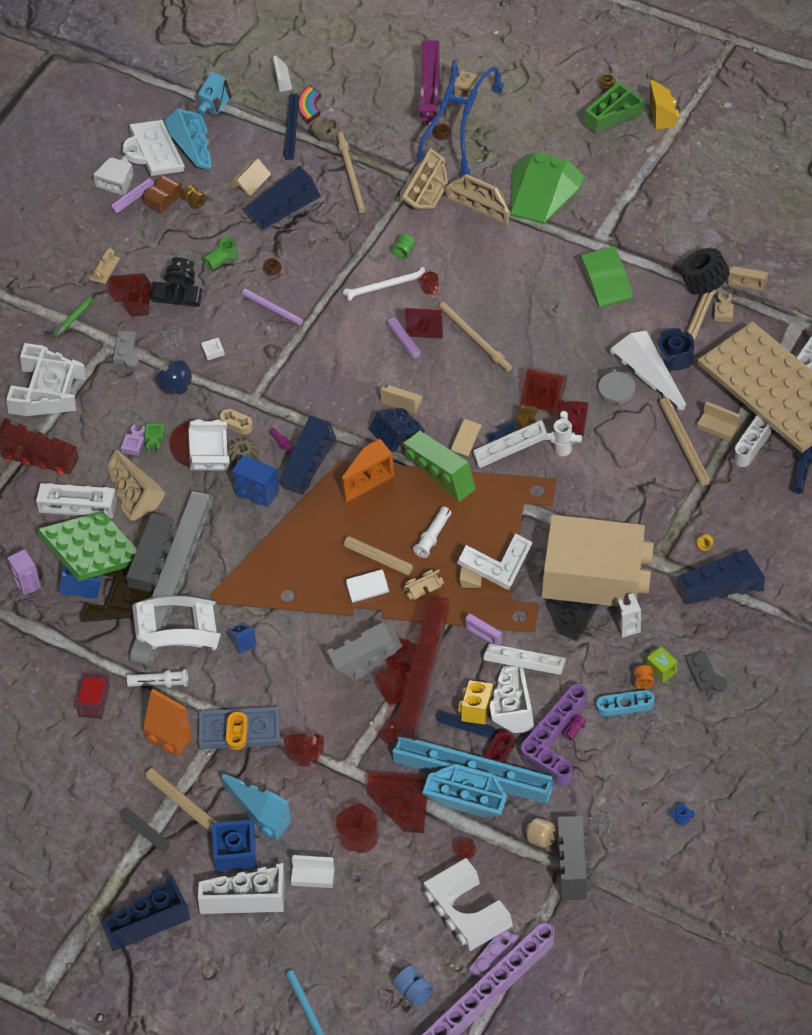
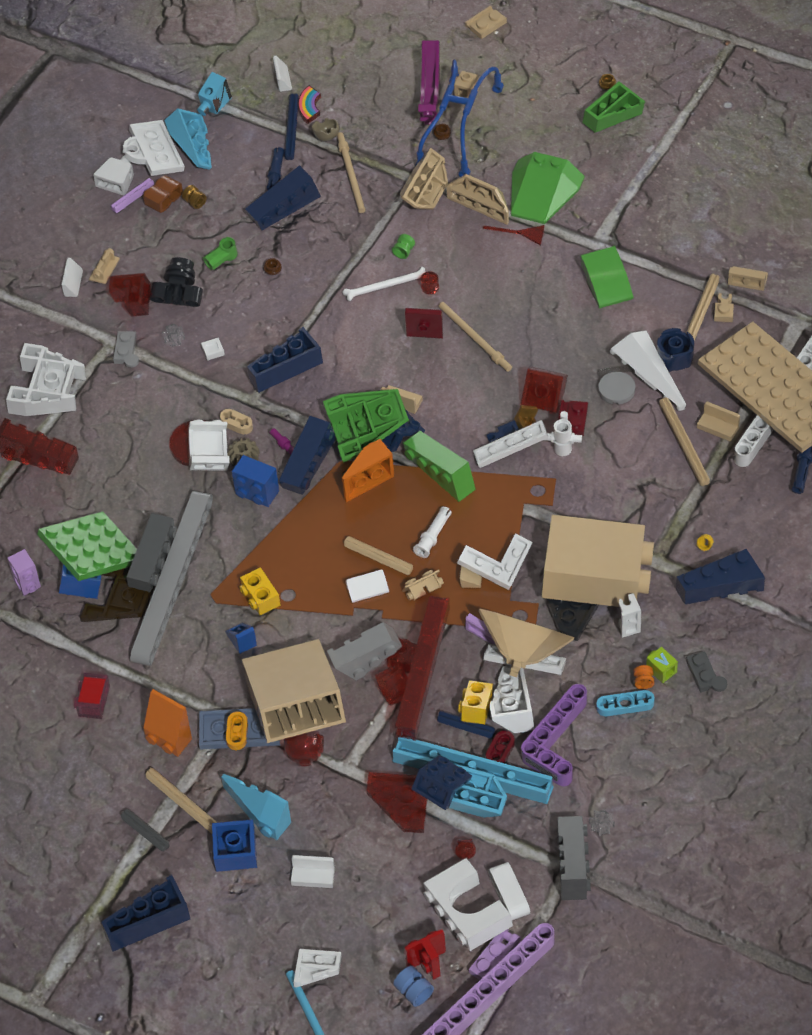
(58, 331): bright green piece -> none
(71, 278): none -> white slope
(76, 499): white brick -> none
(133, 443): lavender plate -> none
(135, 488): tan wedge -> none
(154, 435): bright green plate -> none
(167, 678): white pin -> none
(175, 379): dark blue cylinder -> none
(204, 621): white wedge -> none
(244, 892): white wedge -> none
(250, 177): tan panel -> none
(262, 590): none -> yellow brick
(267, 304): lavender bar -> none
(274, 174): none -> dark blue pin
(285, 361): none -> dark blue wedge
(293, 691): none -> tan brick
(315, 966): none -> white wing
(357, 828): clear red brick -> none
(364, 418): none -> bright green wedge
(388, 733): clear red wheel -> none
(404, 338): lavender axle -> none
(426, 952): none -> red bracket
(440, 781): none -> dark blue bracket
(466, 438): tan slope -> none
(486, 22): none -> tan plate
(509, 890): none -> white beam
(522, 641): none -> tan panel
(534, 234): none -> clear red piece
(541, 833): tan head -> none
(574, 727): magenta pin -> none
(662, 106): yellow slope -> none
(682, 819): blue plate -> none
(704, 271): black tyre -> none

